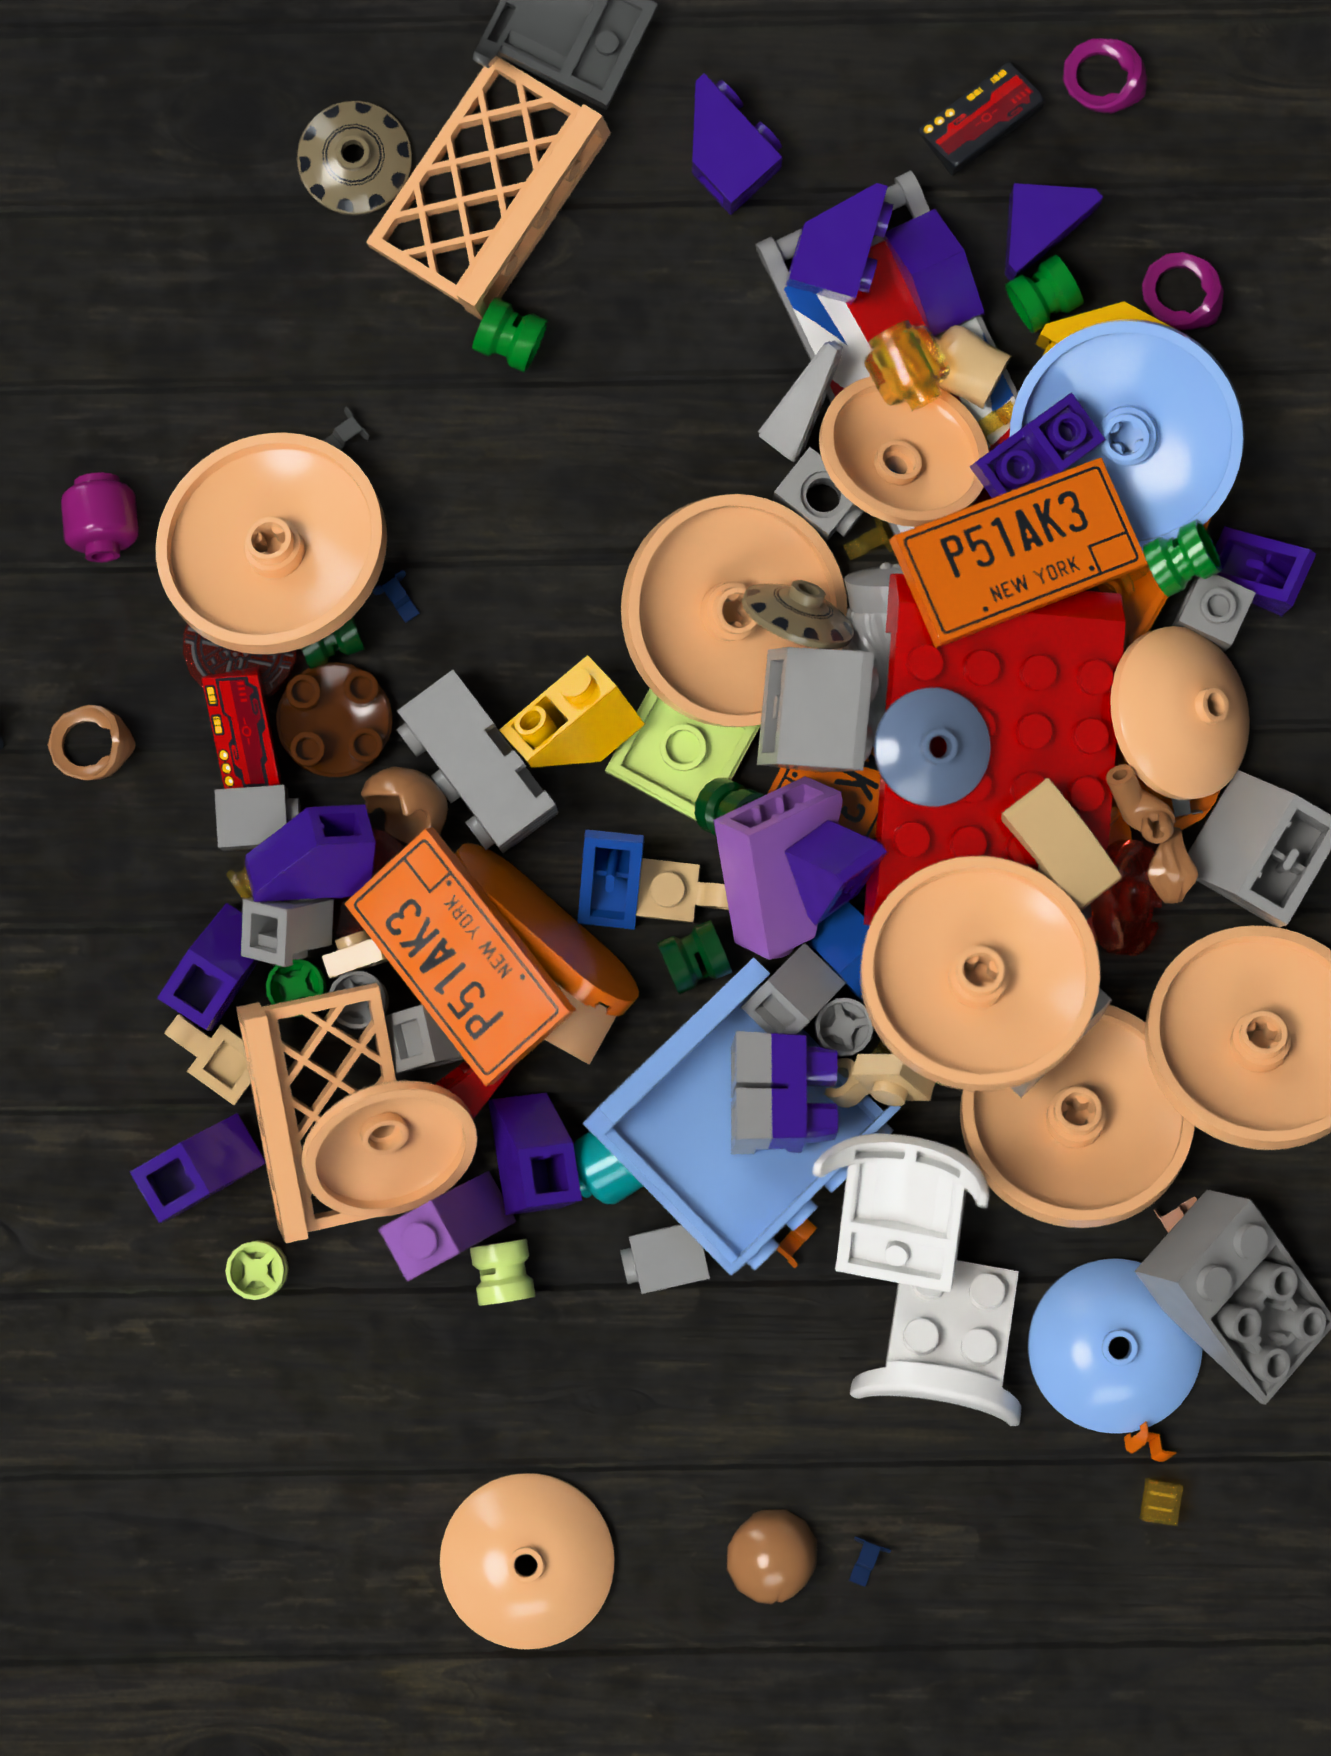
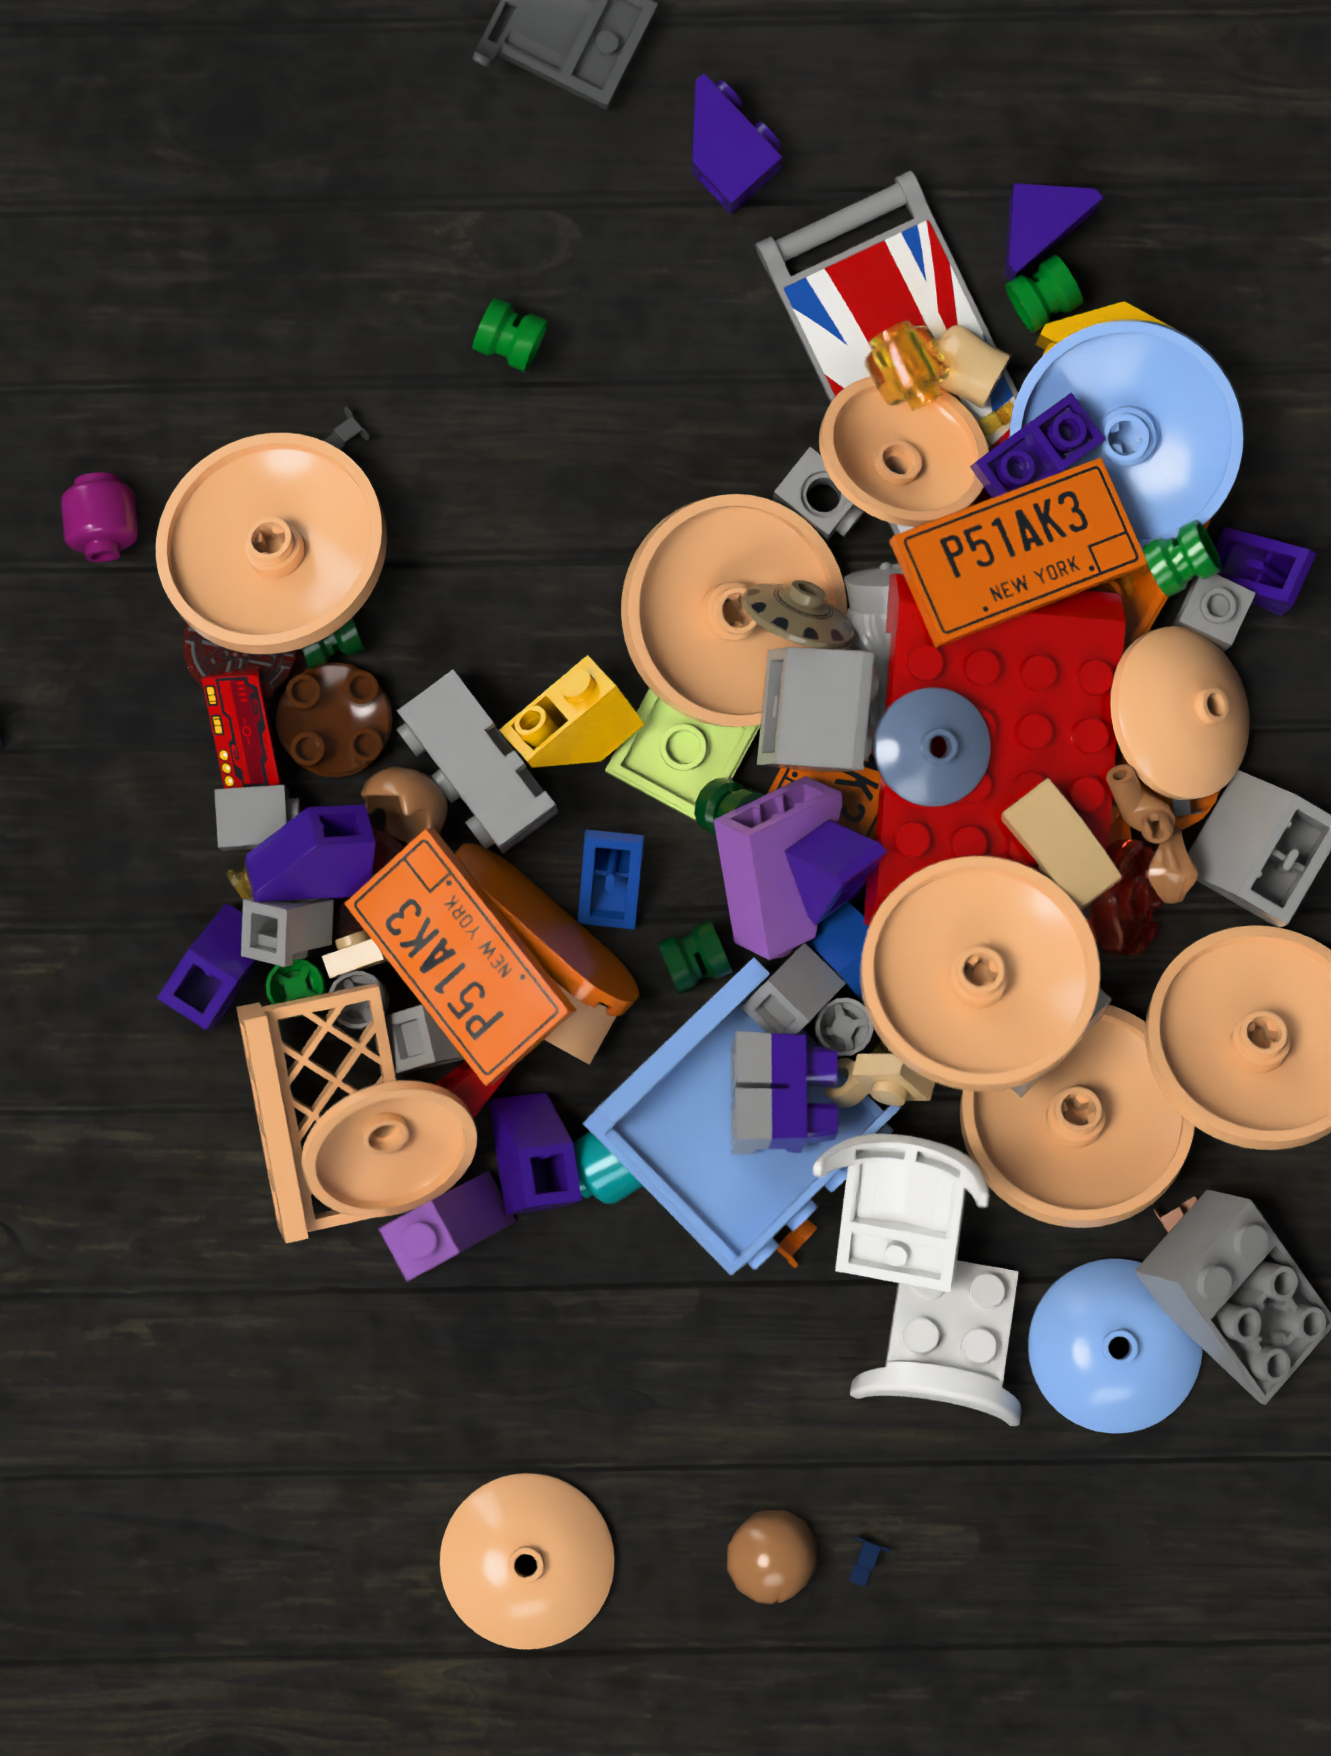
(122, 742): medium nougat piece -> none
(198, 1168): dark purple slope -> none
(219, 1058): tan plate -> none
(250, 1275): yellowish green wheel -> none
(361, 185): dark tan dish -> none
(398, 597): dark blue piece -> none
(502, 1272): yellowish green wheel -> none
(534, 203): light nougat fence -> none
(664, 1259): light grey brick -> none
(673, 891): tan plate -> none
(796, 414): light grey slope -> none
(836, 244): dark purple slope -> none
(868, 541): clear yellow piece -> none
(935, 271): dark purple slope -> none
(981, 118): slope -> none
(1128, 60): magenta piece -> none
(1139, 1440): orange piece -> none
(1161, 1502): clear yellow piece -> none
(1211, 307): magenta piece -> none

